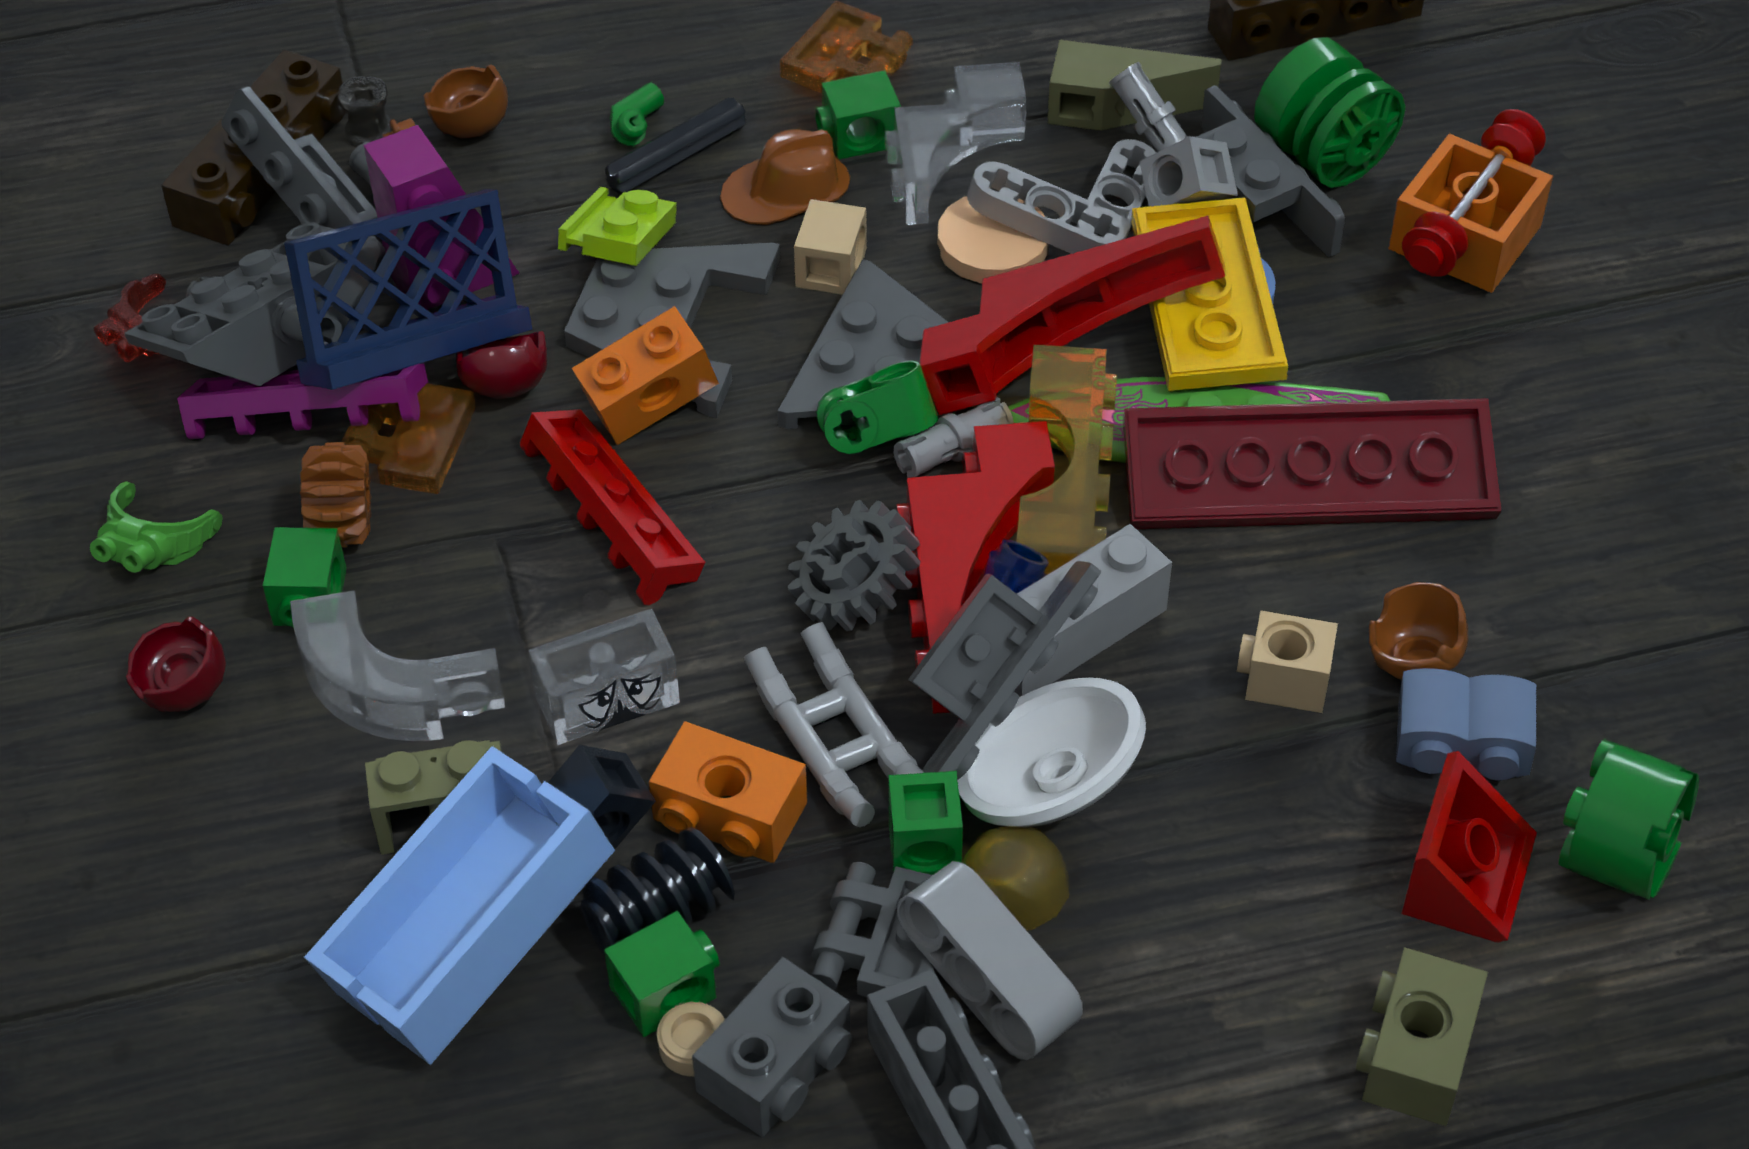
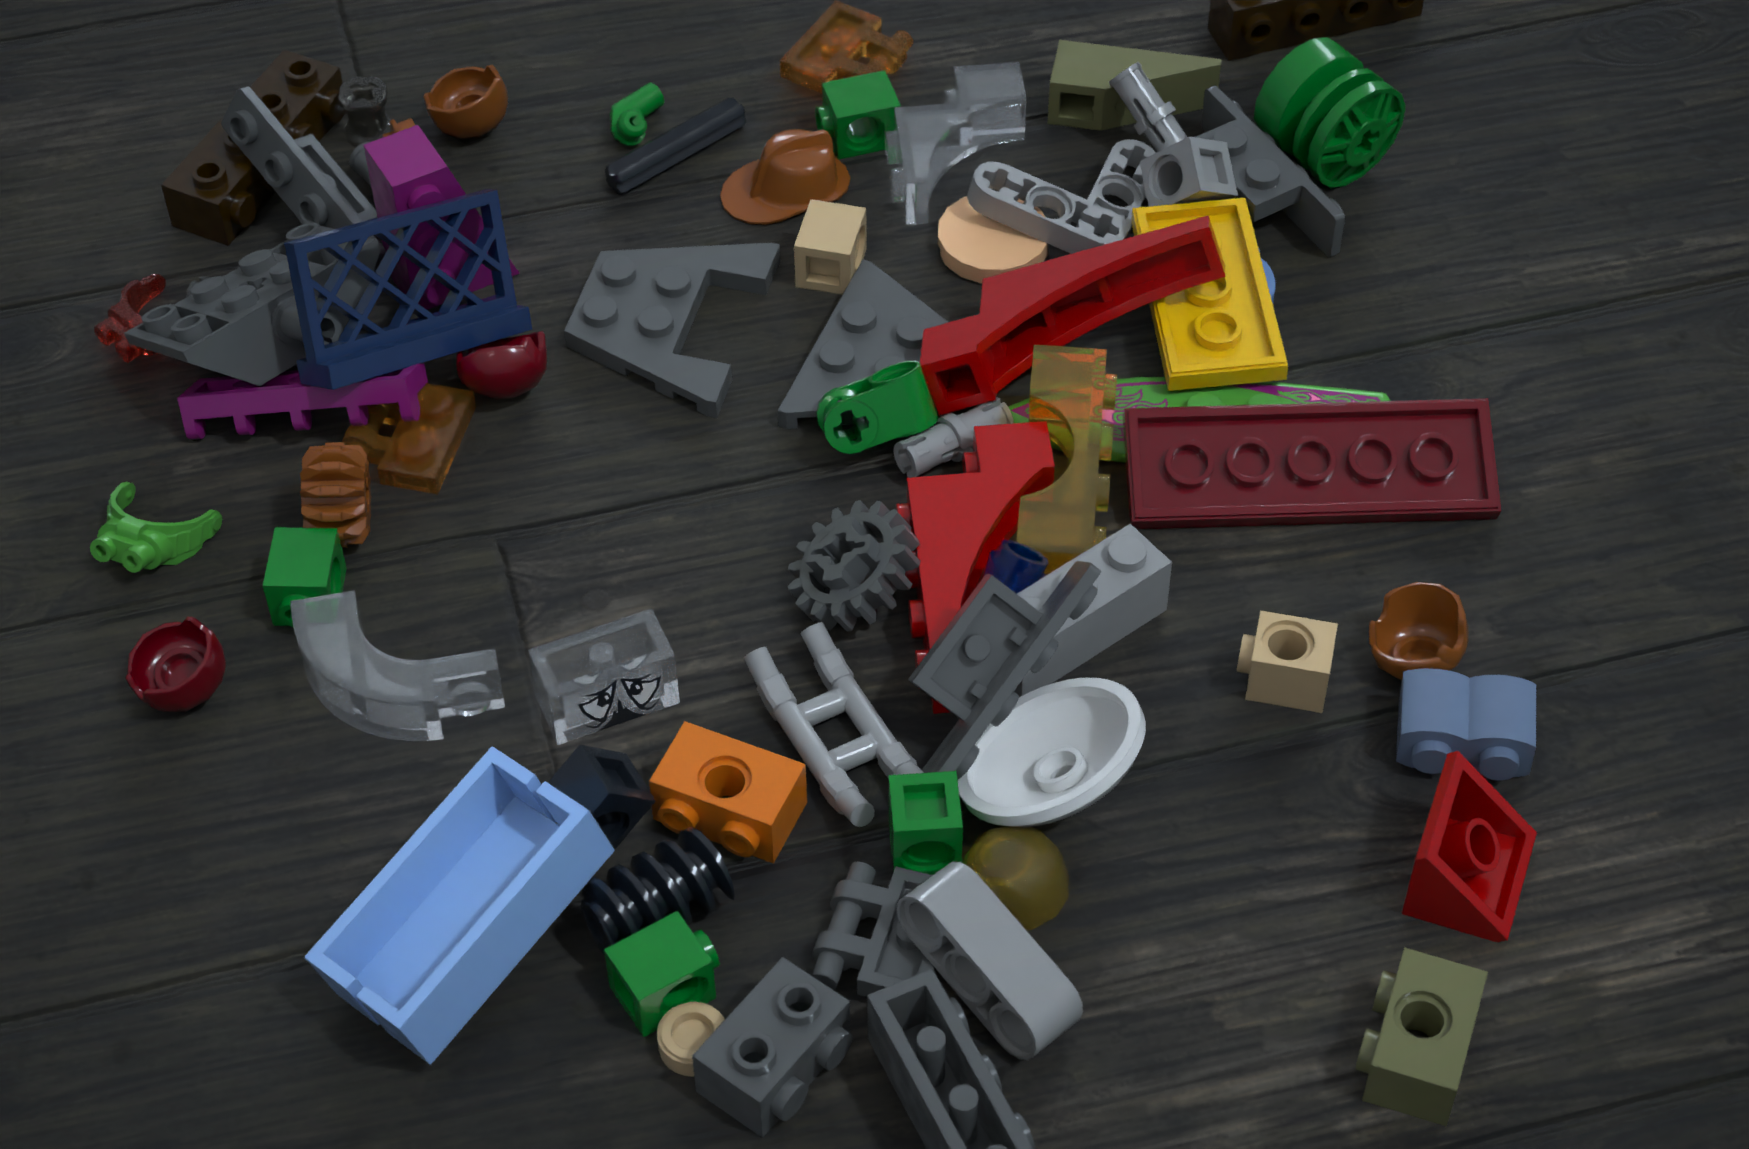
(417, 780): olive window -> none
(613, 500): red hinge -> none
(618, 227): lime plate -> none
(646, 375): orange brick -> none
(1475, 204): orange brick -> none
(1628, 820): green brick -> none

